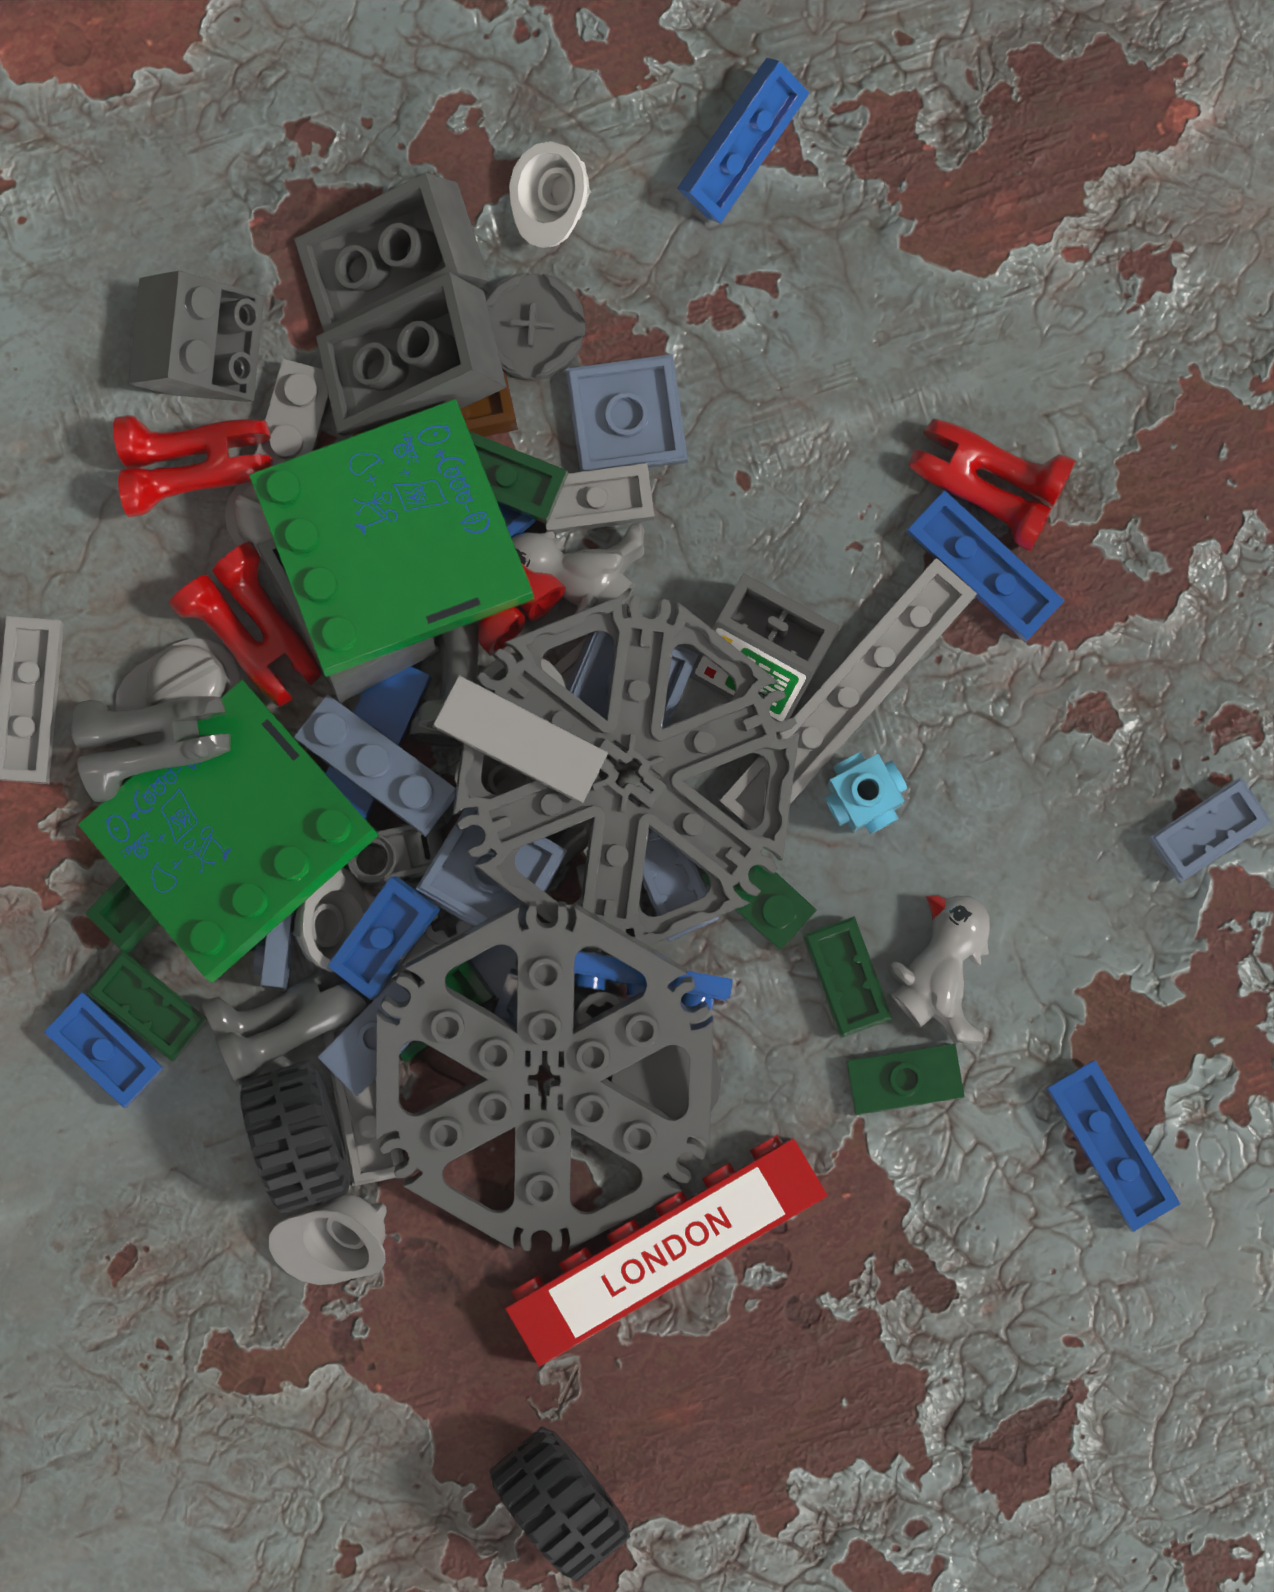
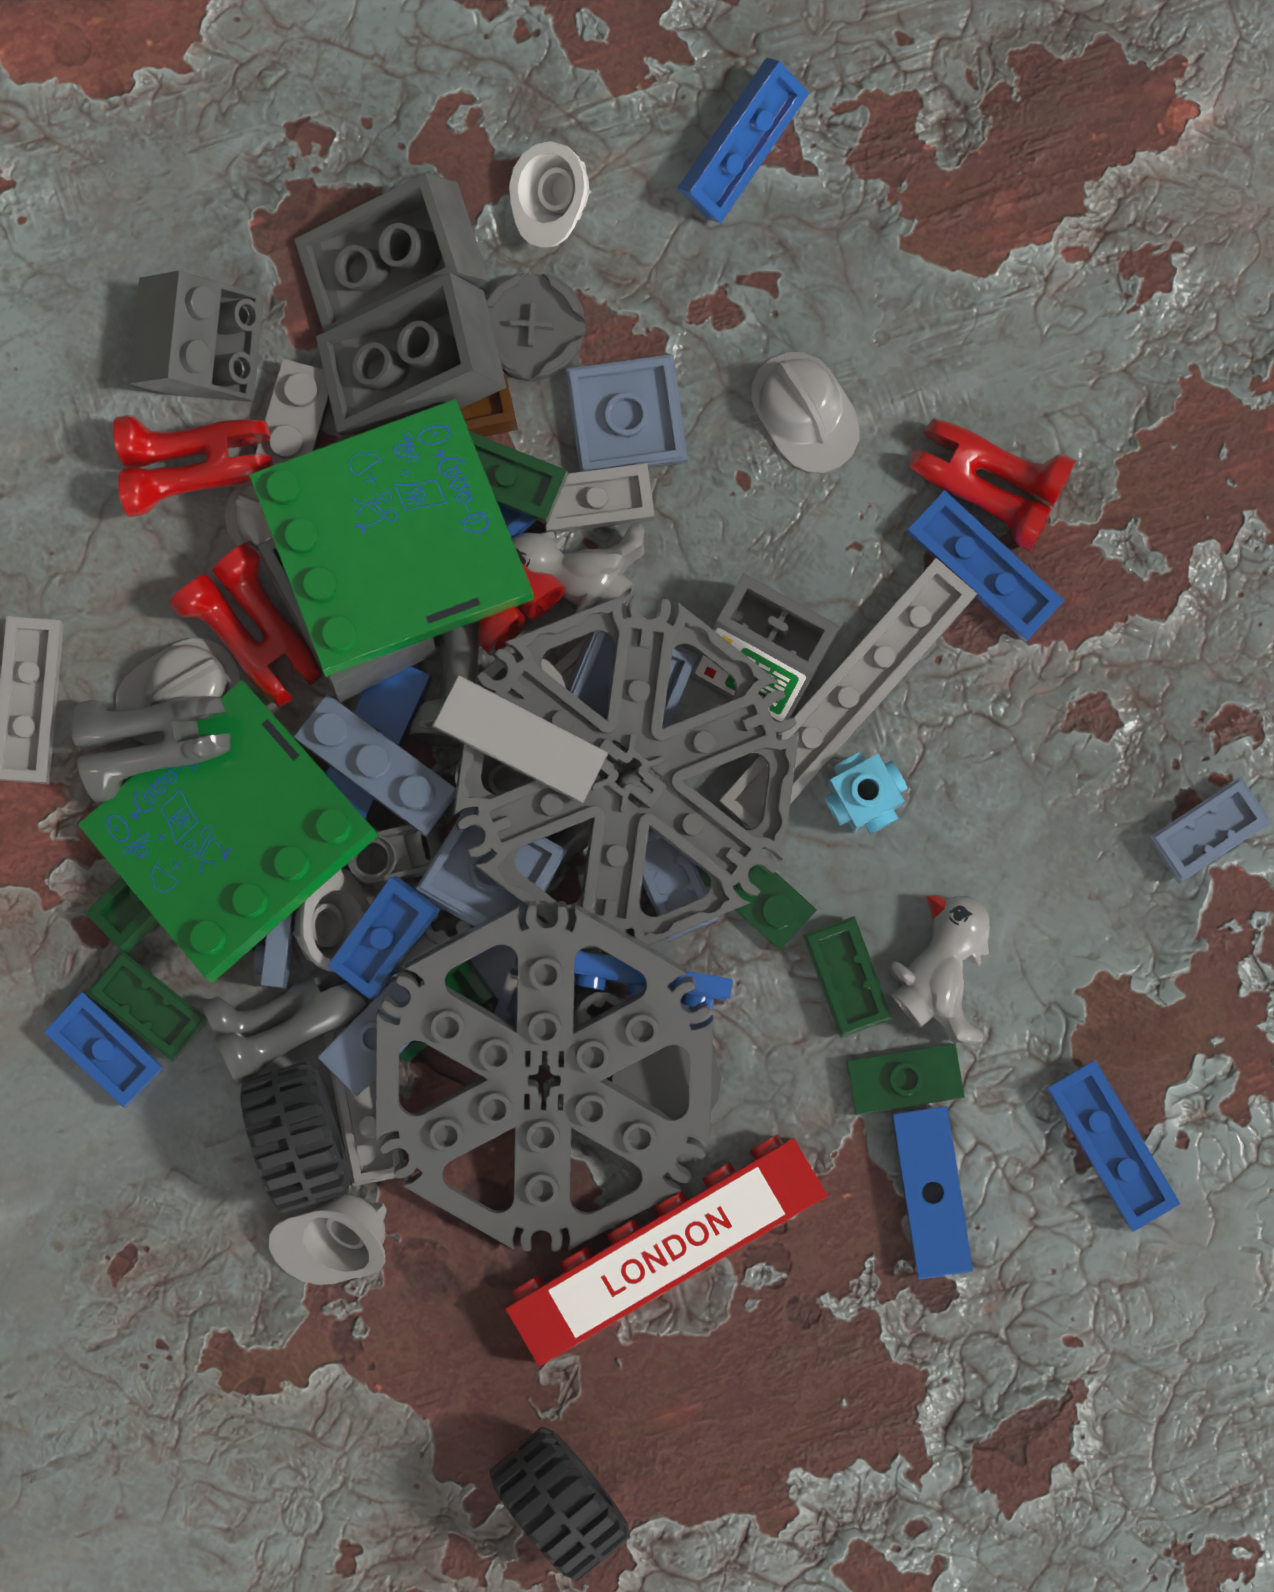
(805, 412): none -> light grey piece
(939, 1227): none -> blue tile

